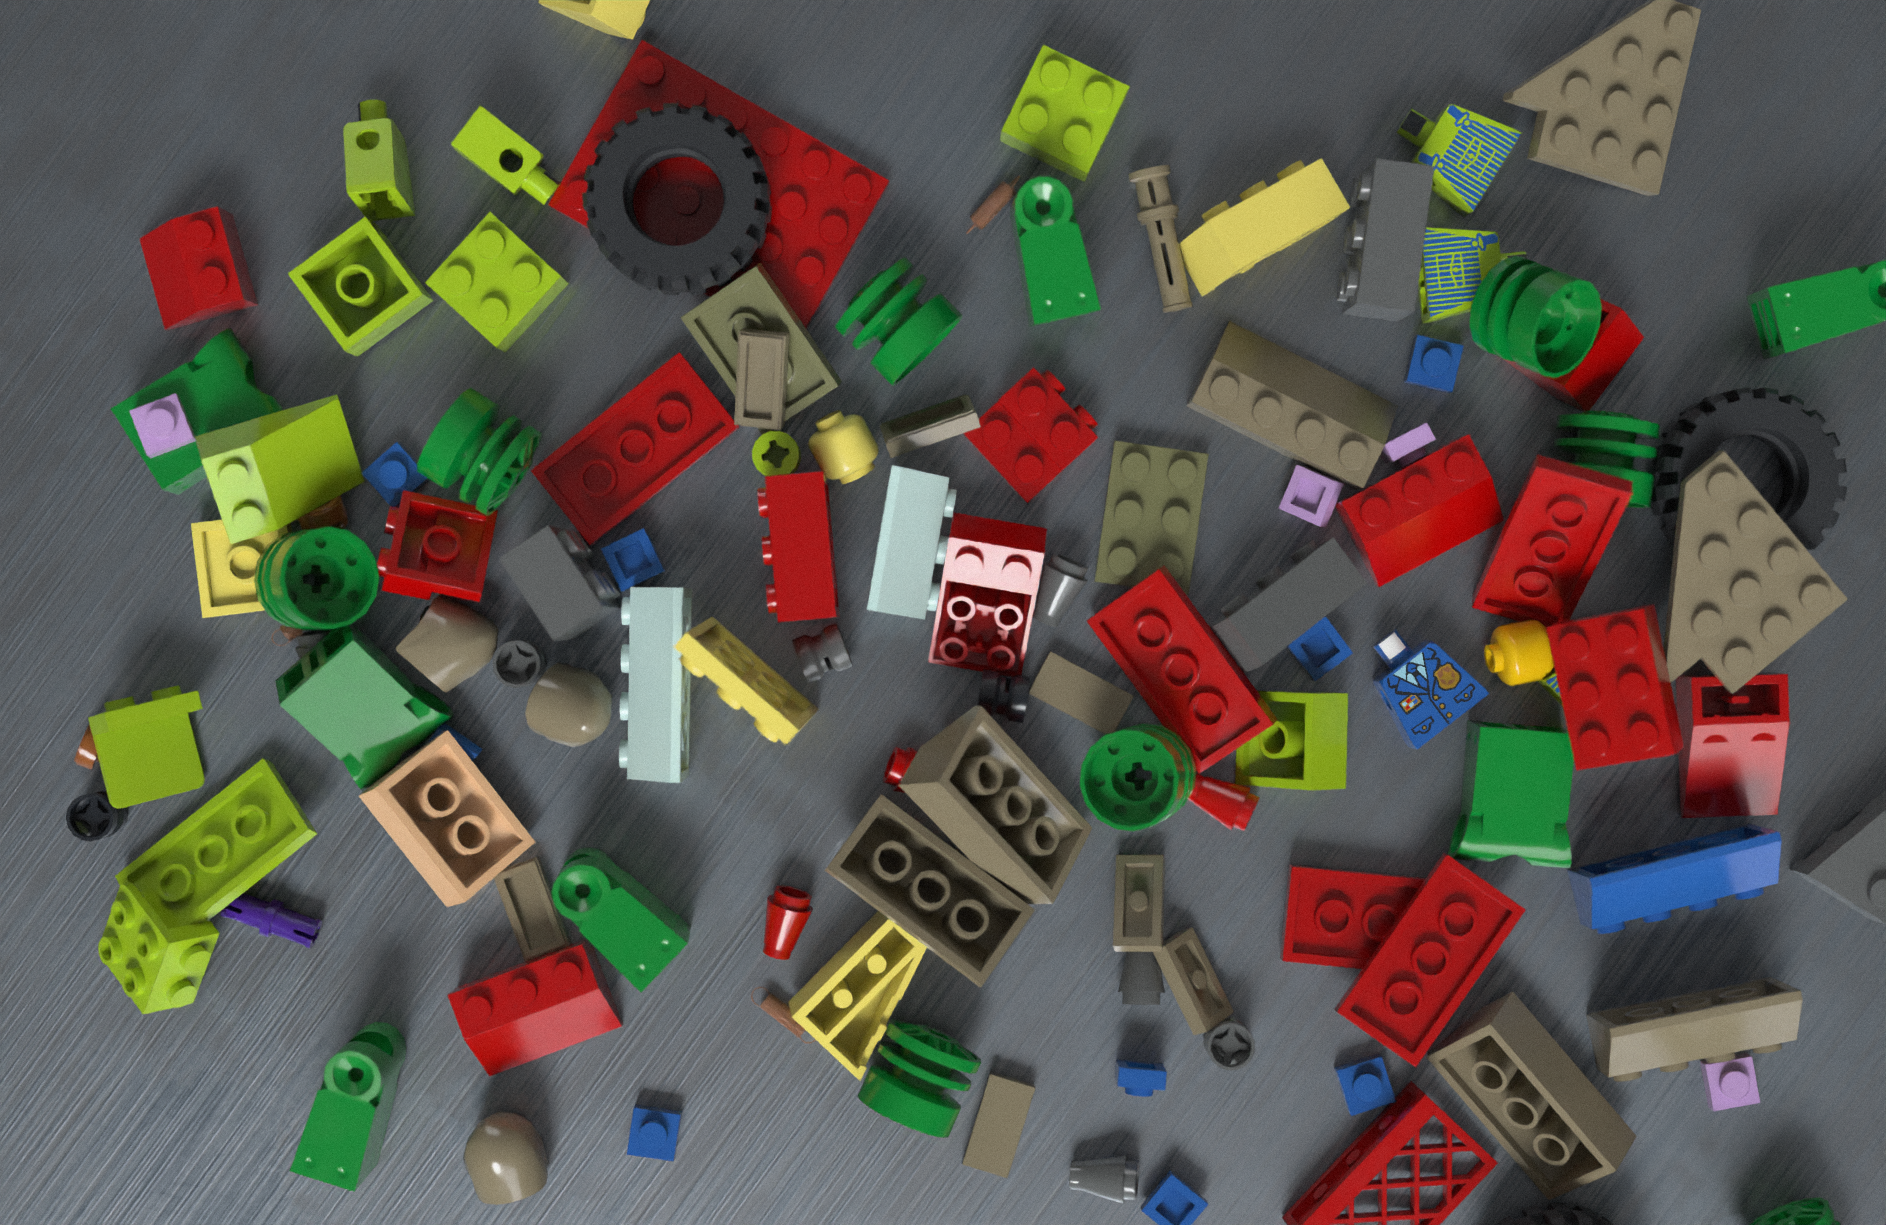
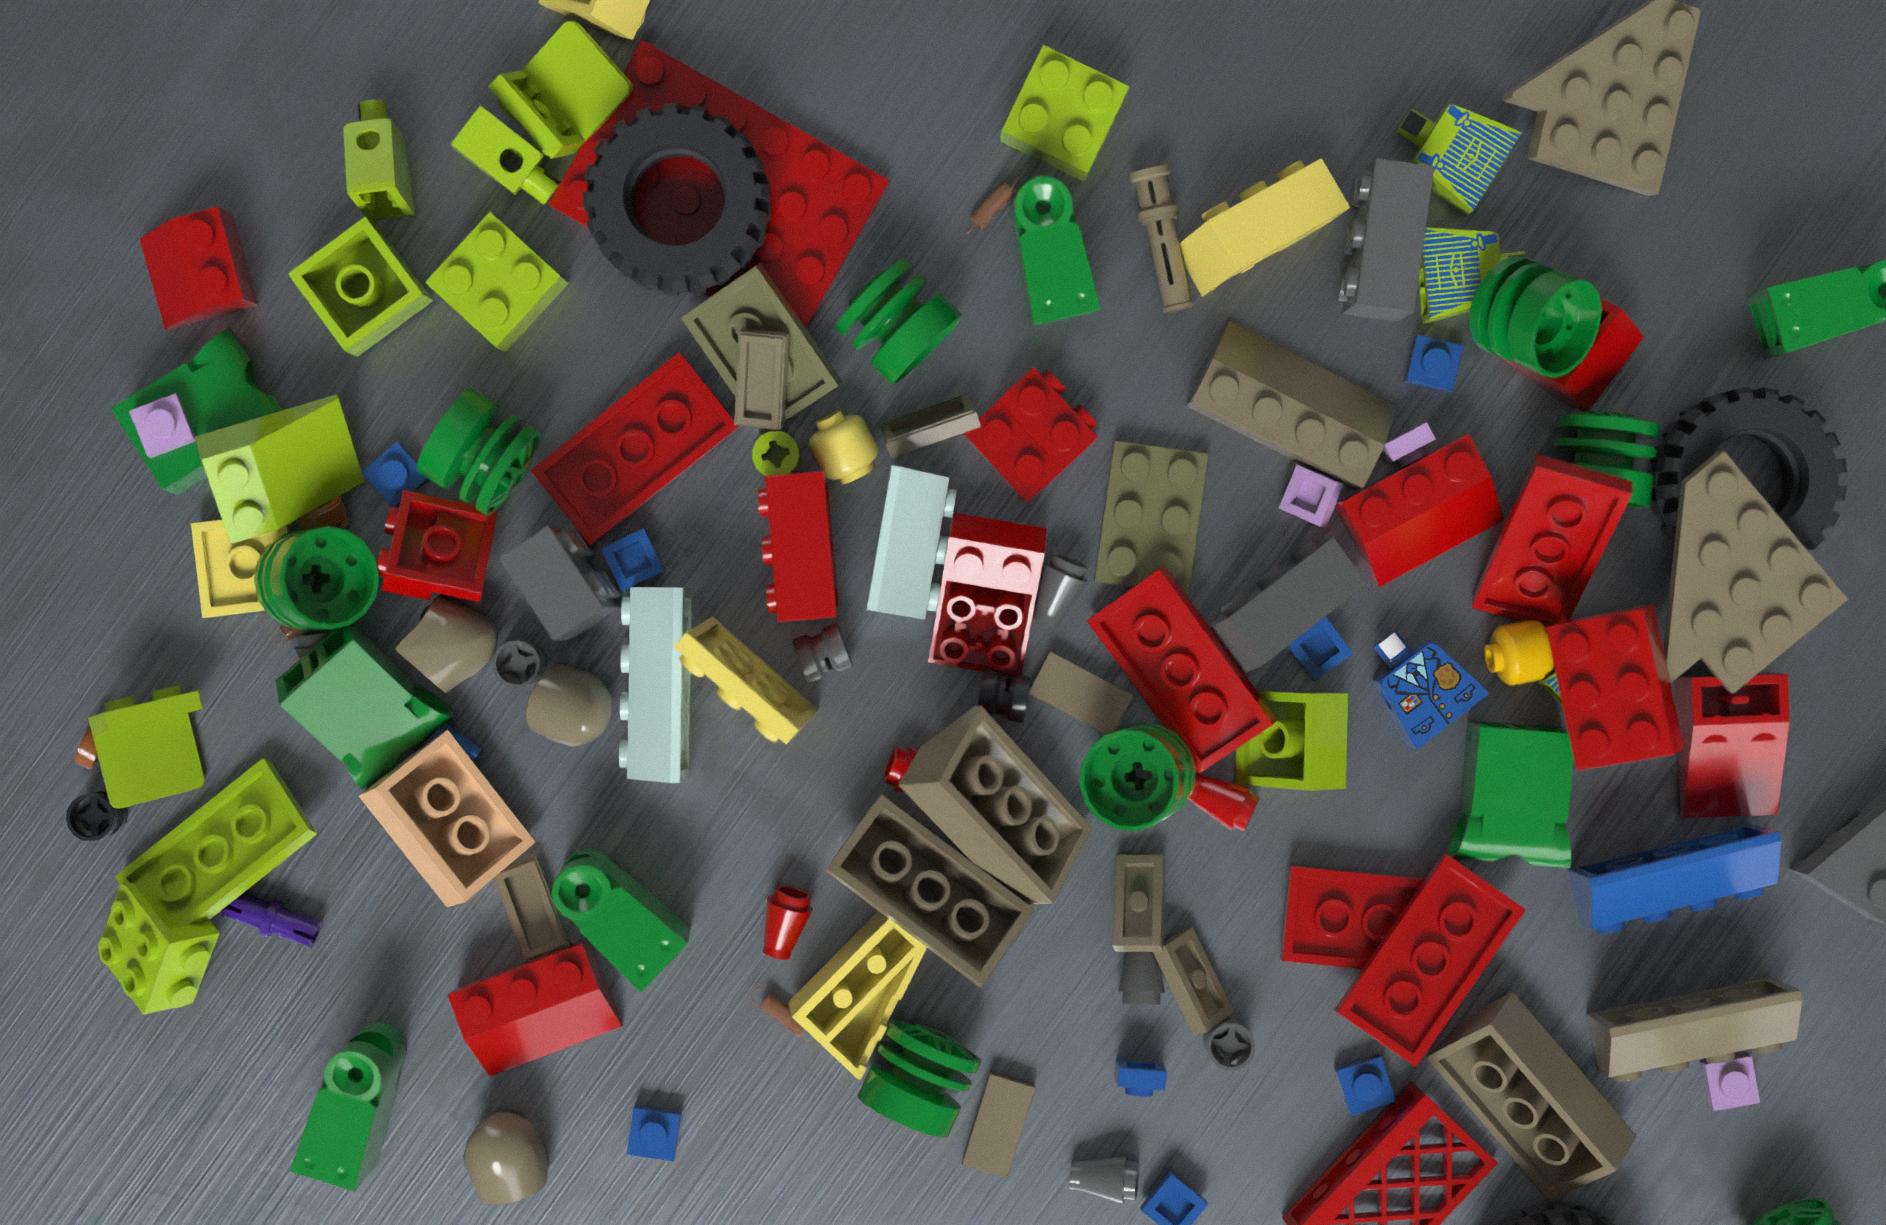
(563, 91): none -> lime bracket

